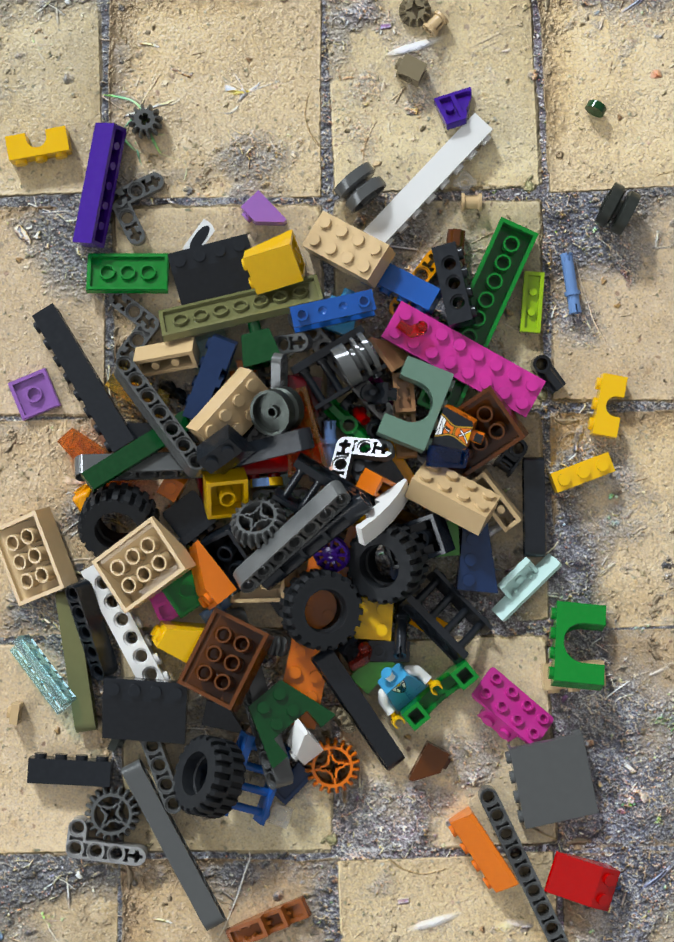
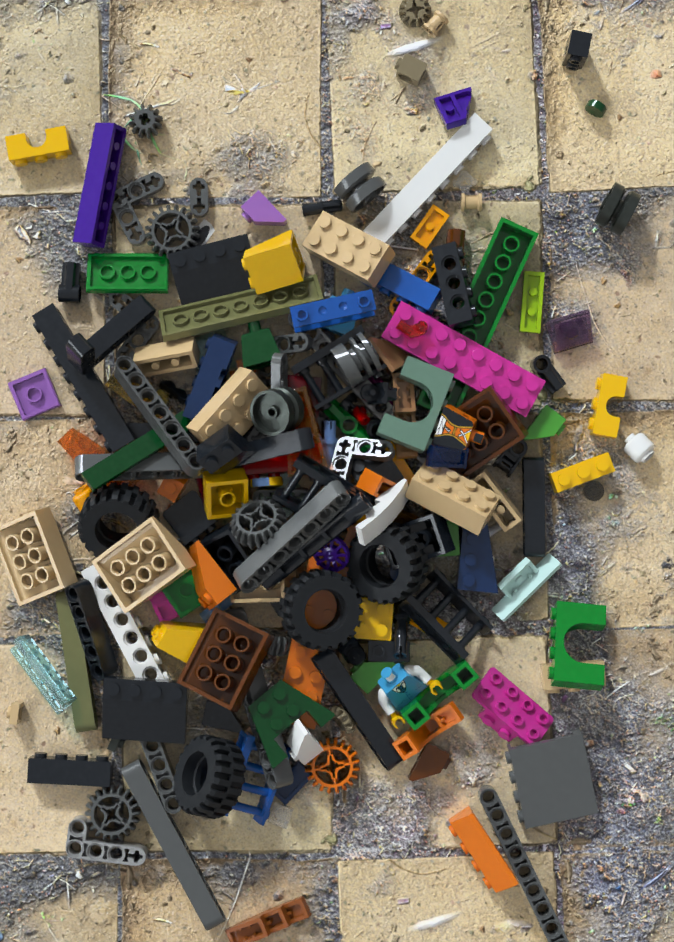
(70, 288): none -> black piece
(88, 353): none -> black beam
(176, 223): none -> dark grey gear
(194, 197): none -> dark grey beam
(317, 207): none -> black axle
(364, 656): clear red arm -> none
(429, 226): none -> light orange plate
(441, 719): none -> orange arch
(545, 424): none -> bright green slope
(570, 331): none -> clear purple slope
(572, 292): medium blue pin -> none
(576, 50): none -> black brick
(582, 880): red slope -> none
(593, 490): none -> clear smoke tile
(639, 447): none -> white head

